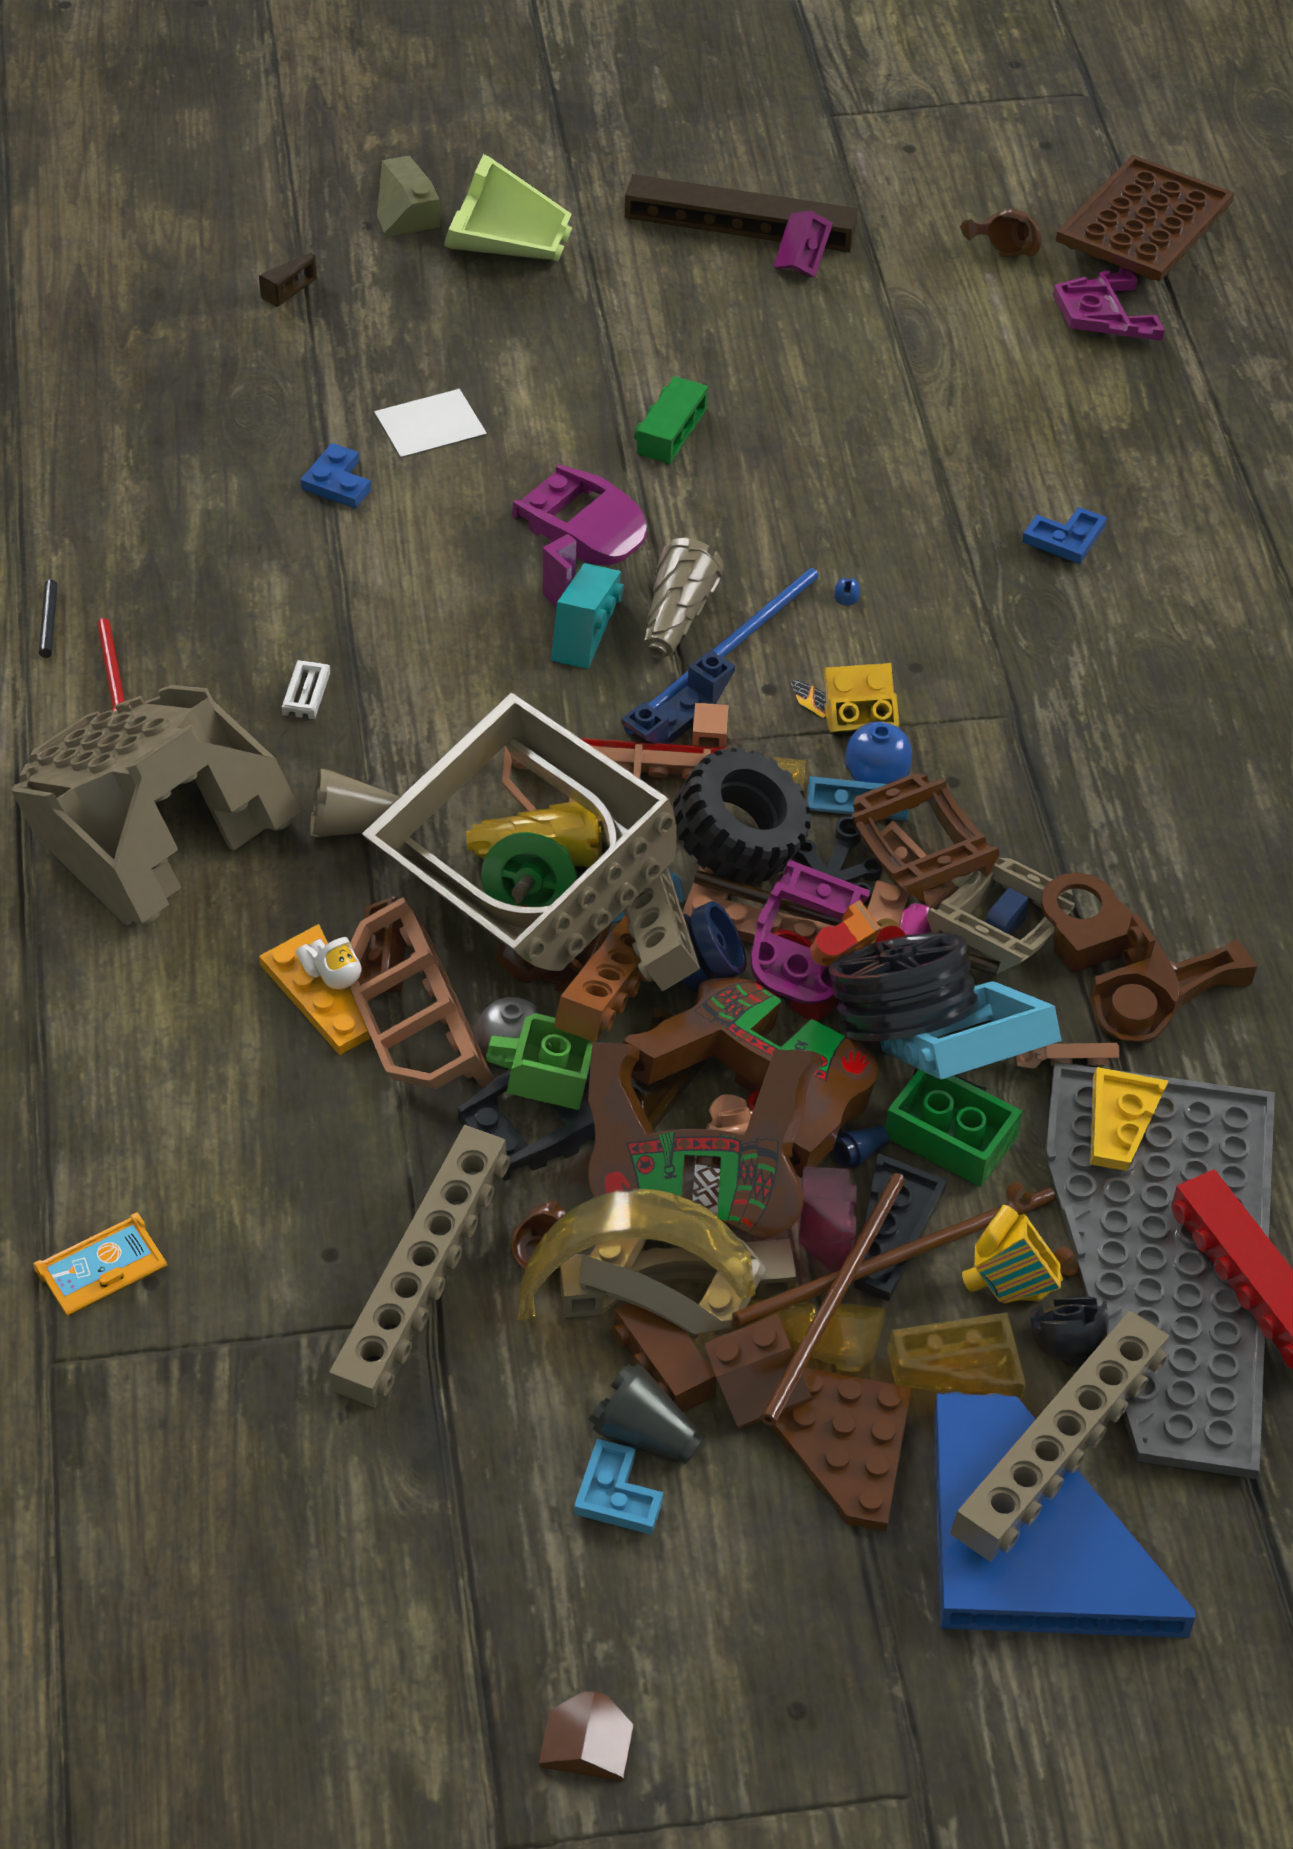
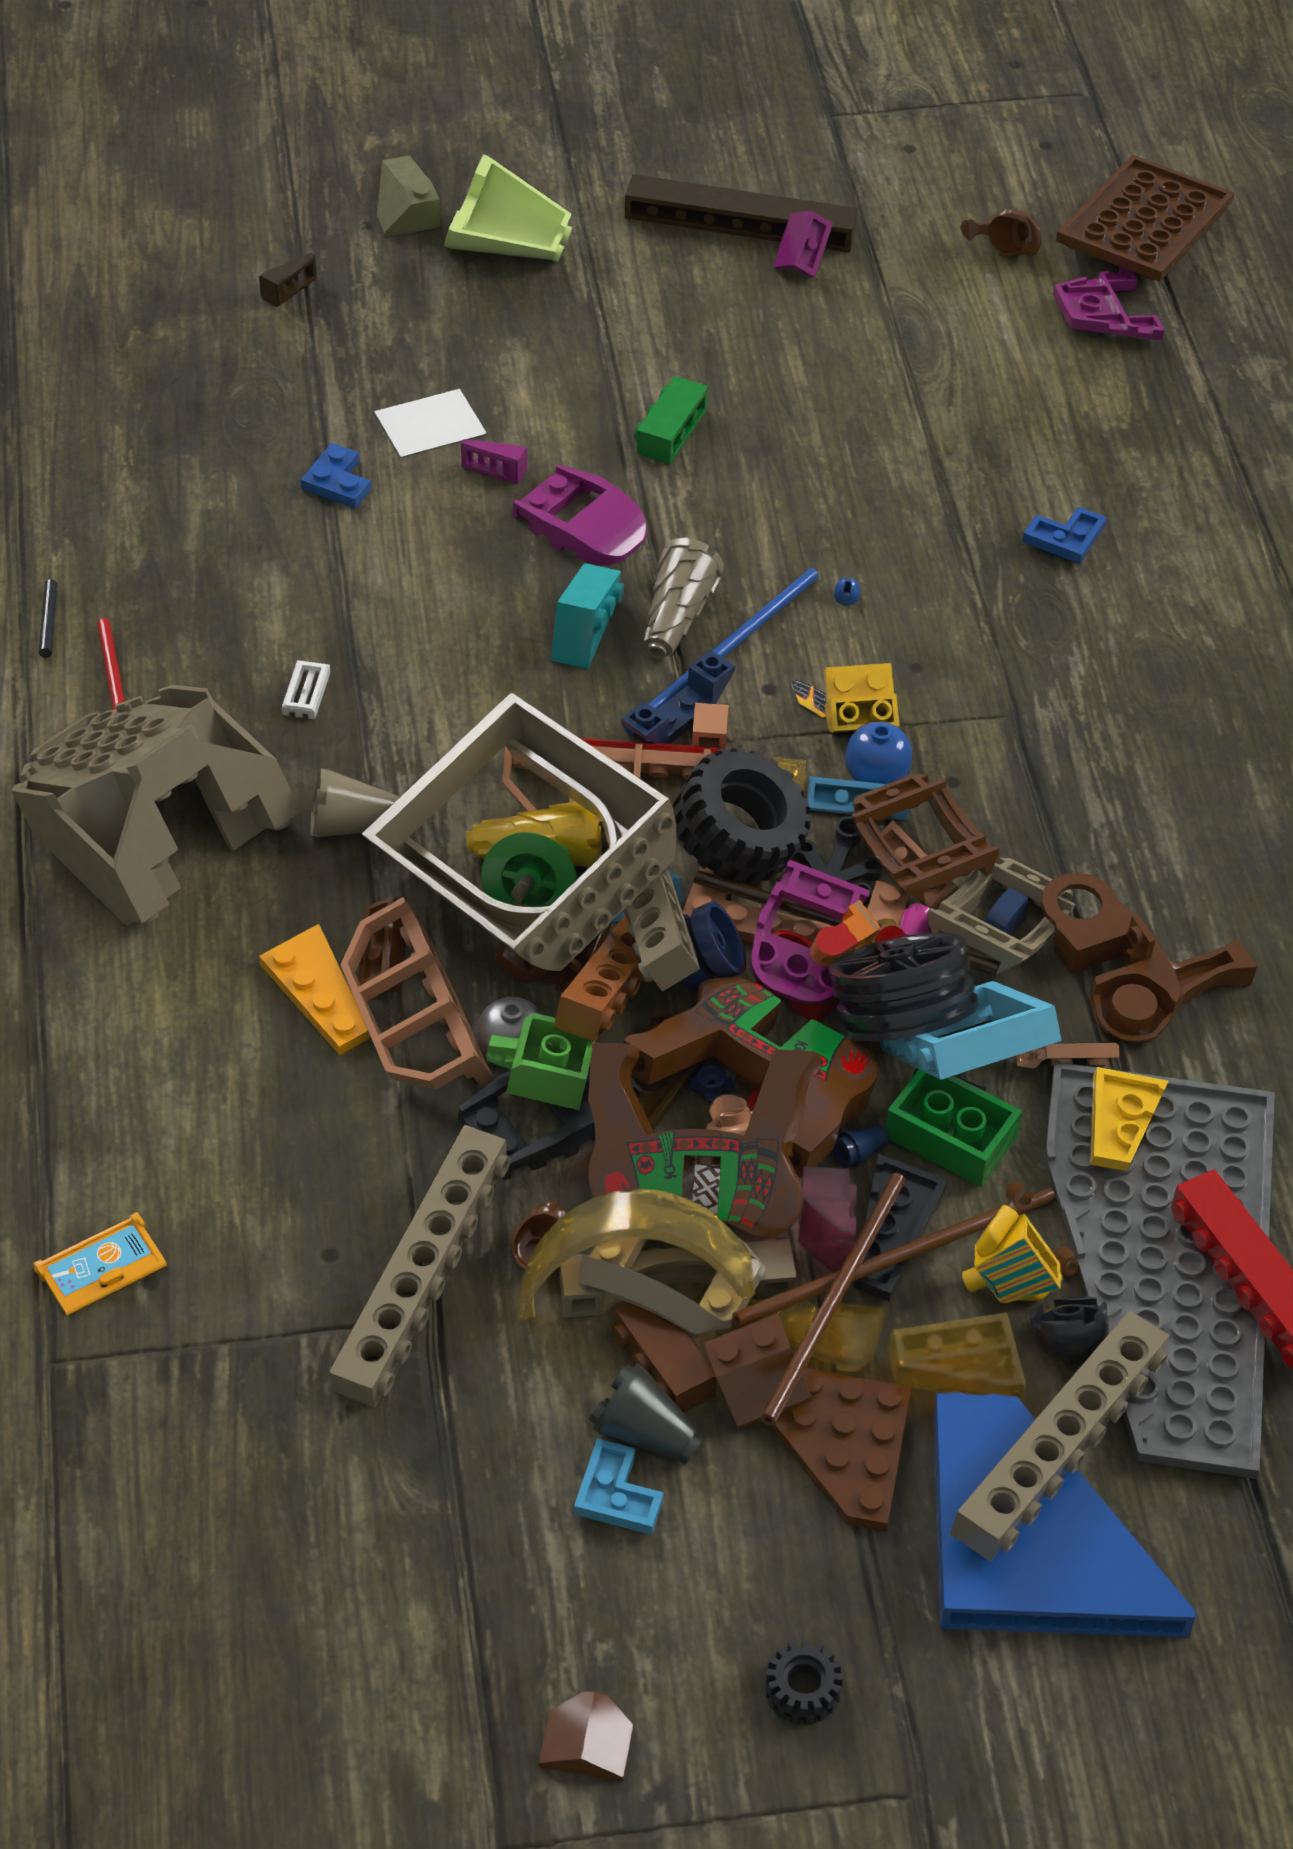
(332, 962): white piece -> none
(513, 459): none -> magenta slope
(558, 567): magenta panel -> none
(711, 1075): none -> dark blue plate
(797, 1703): none -> black tyre

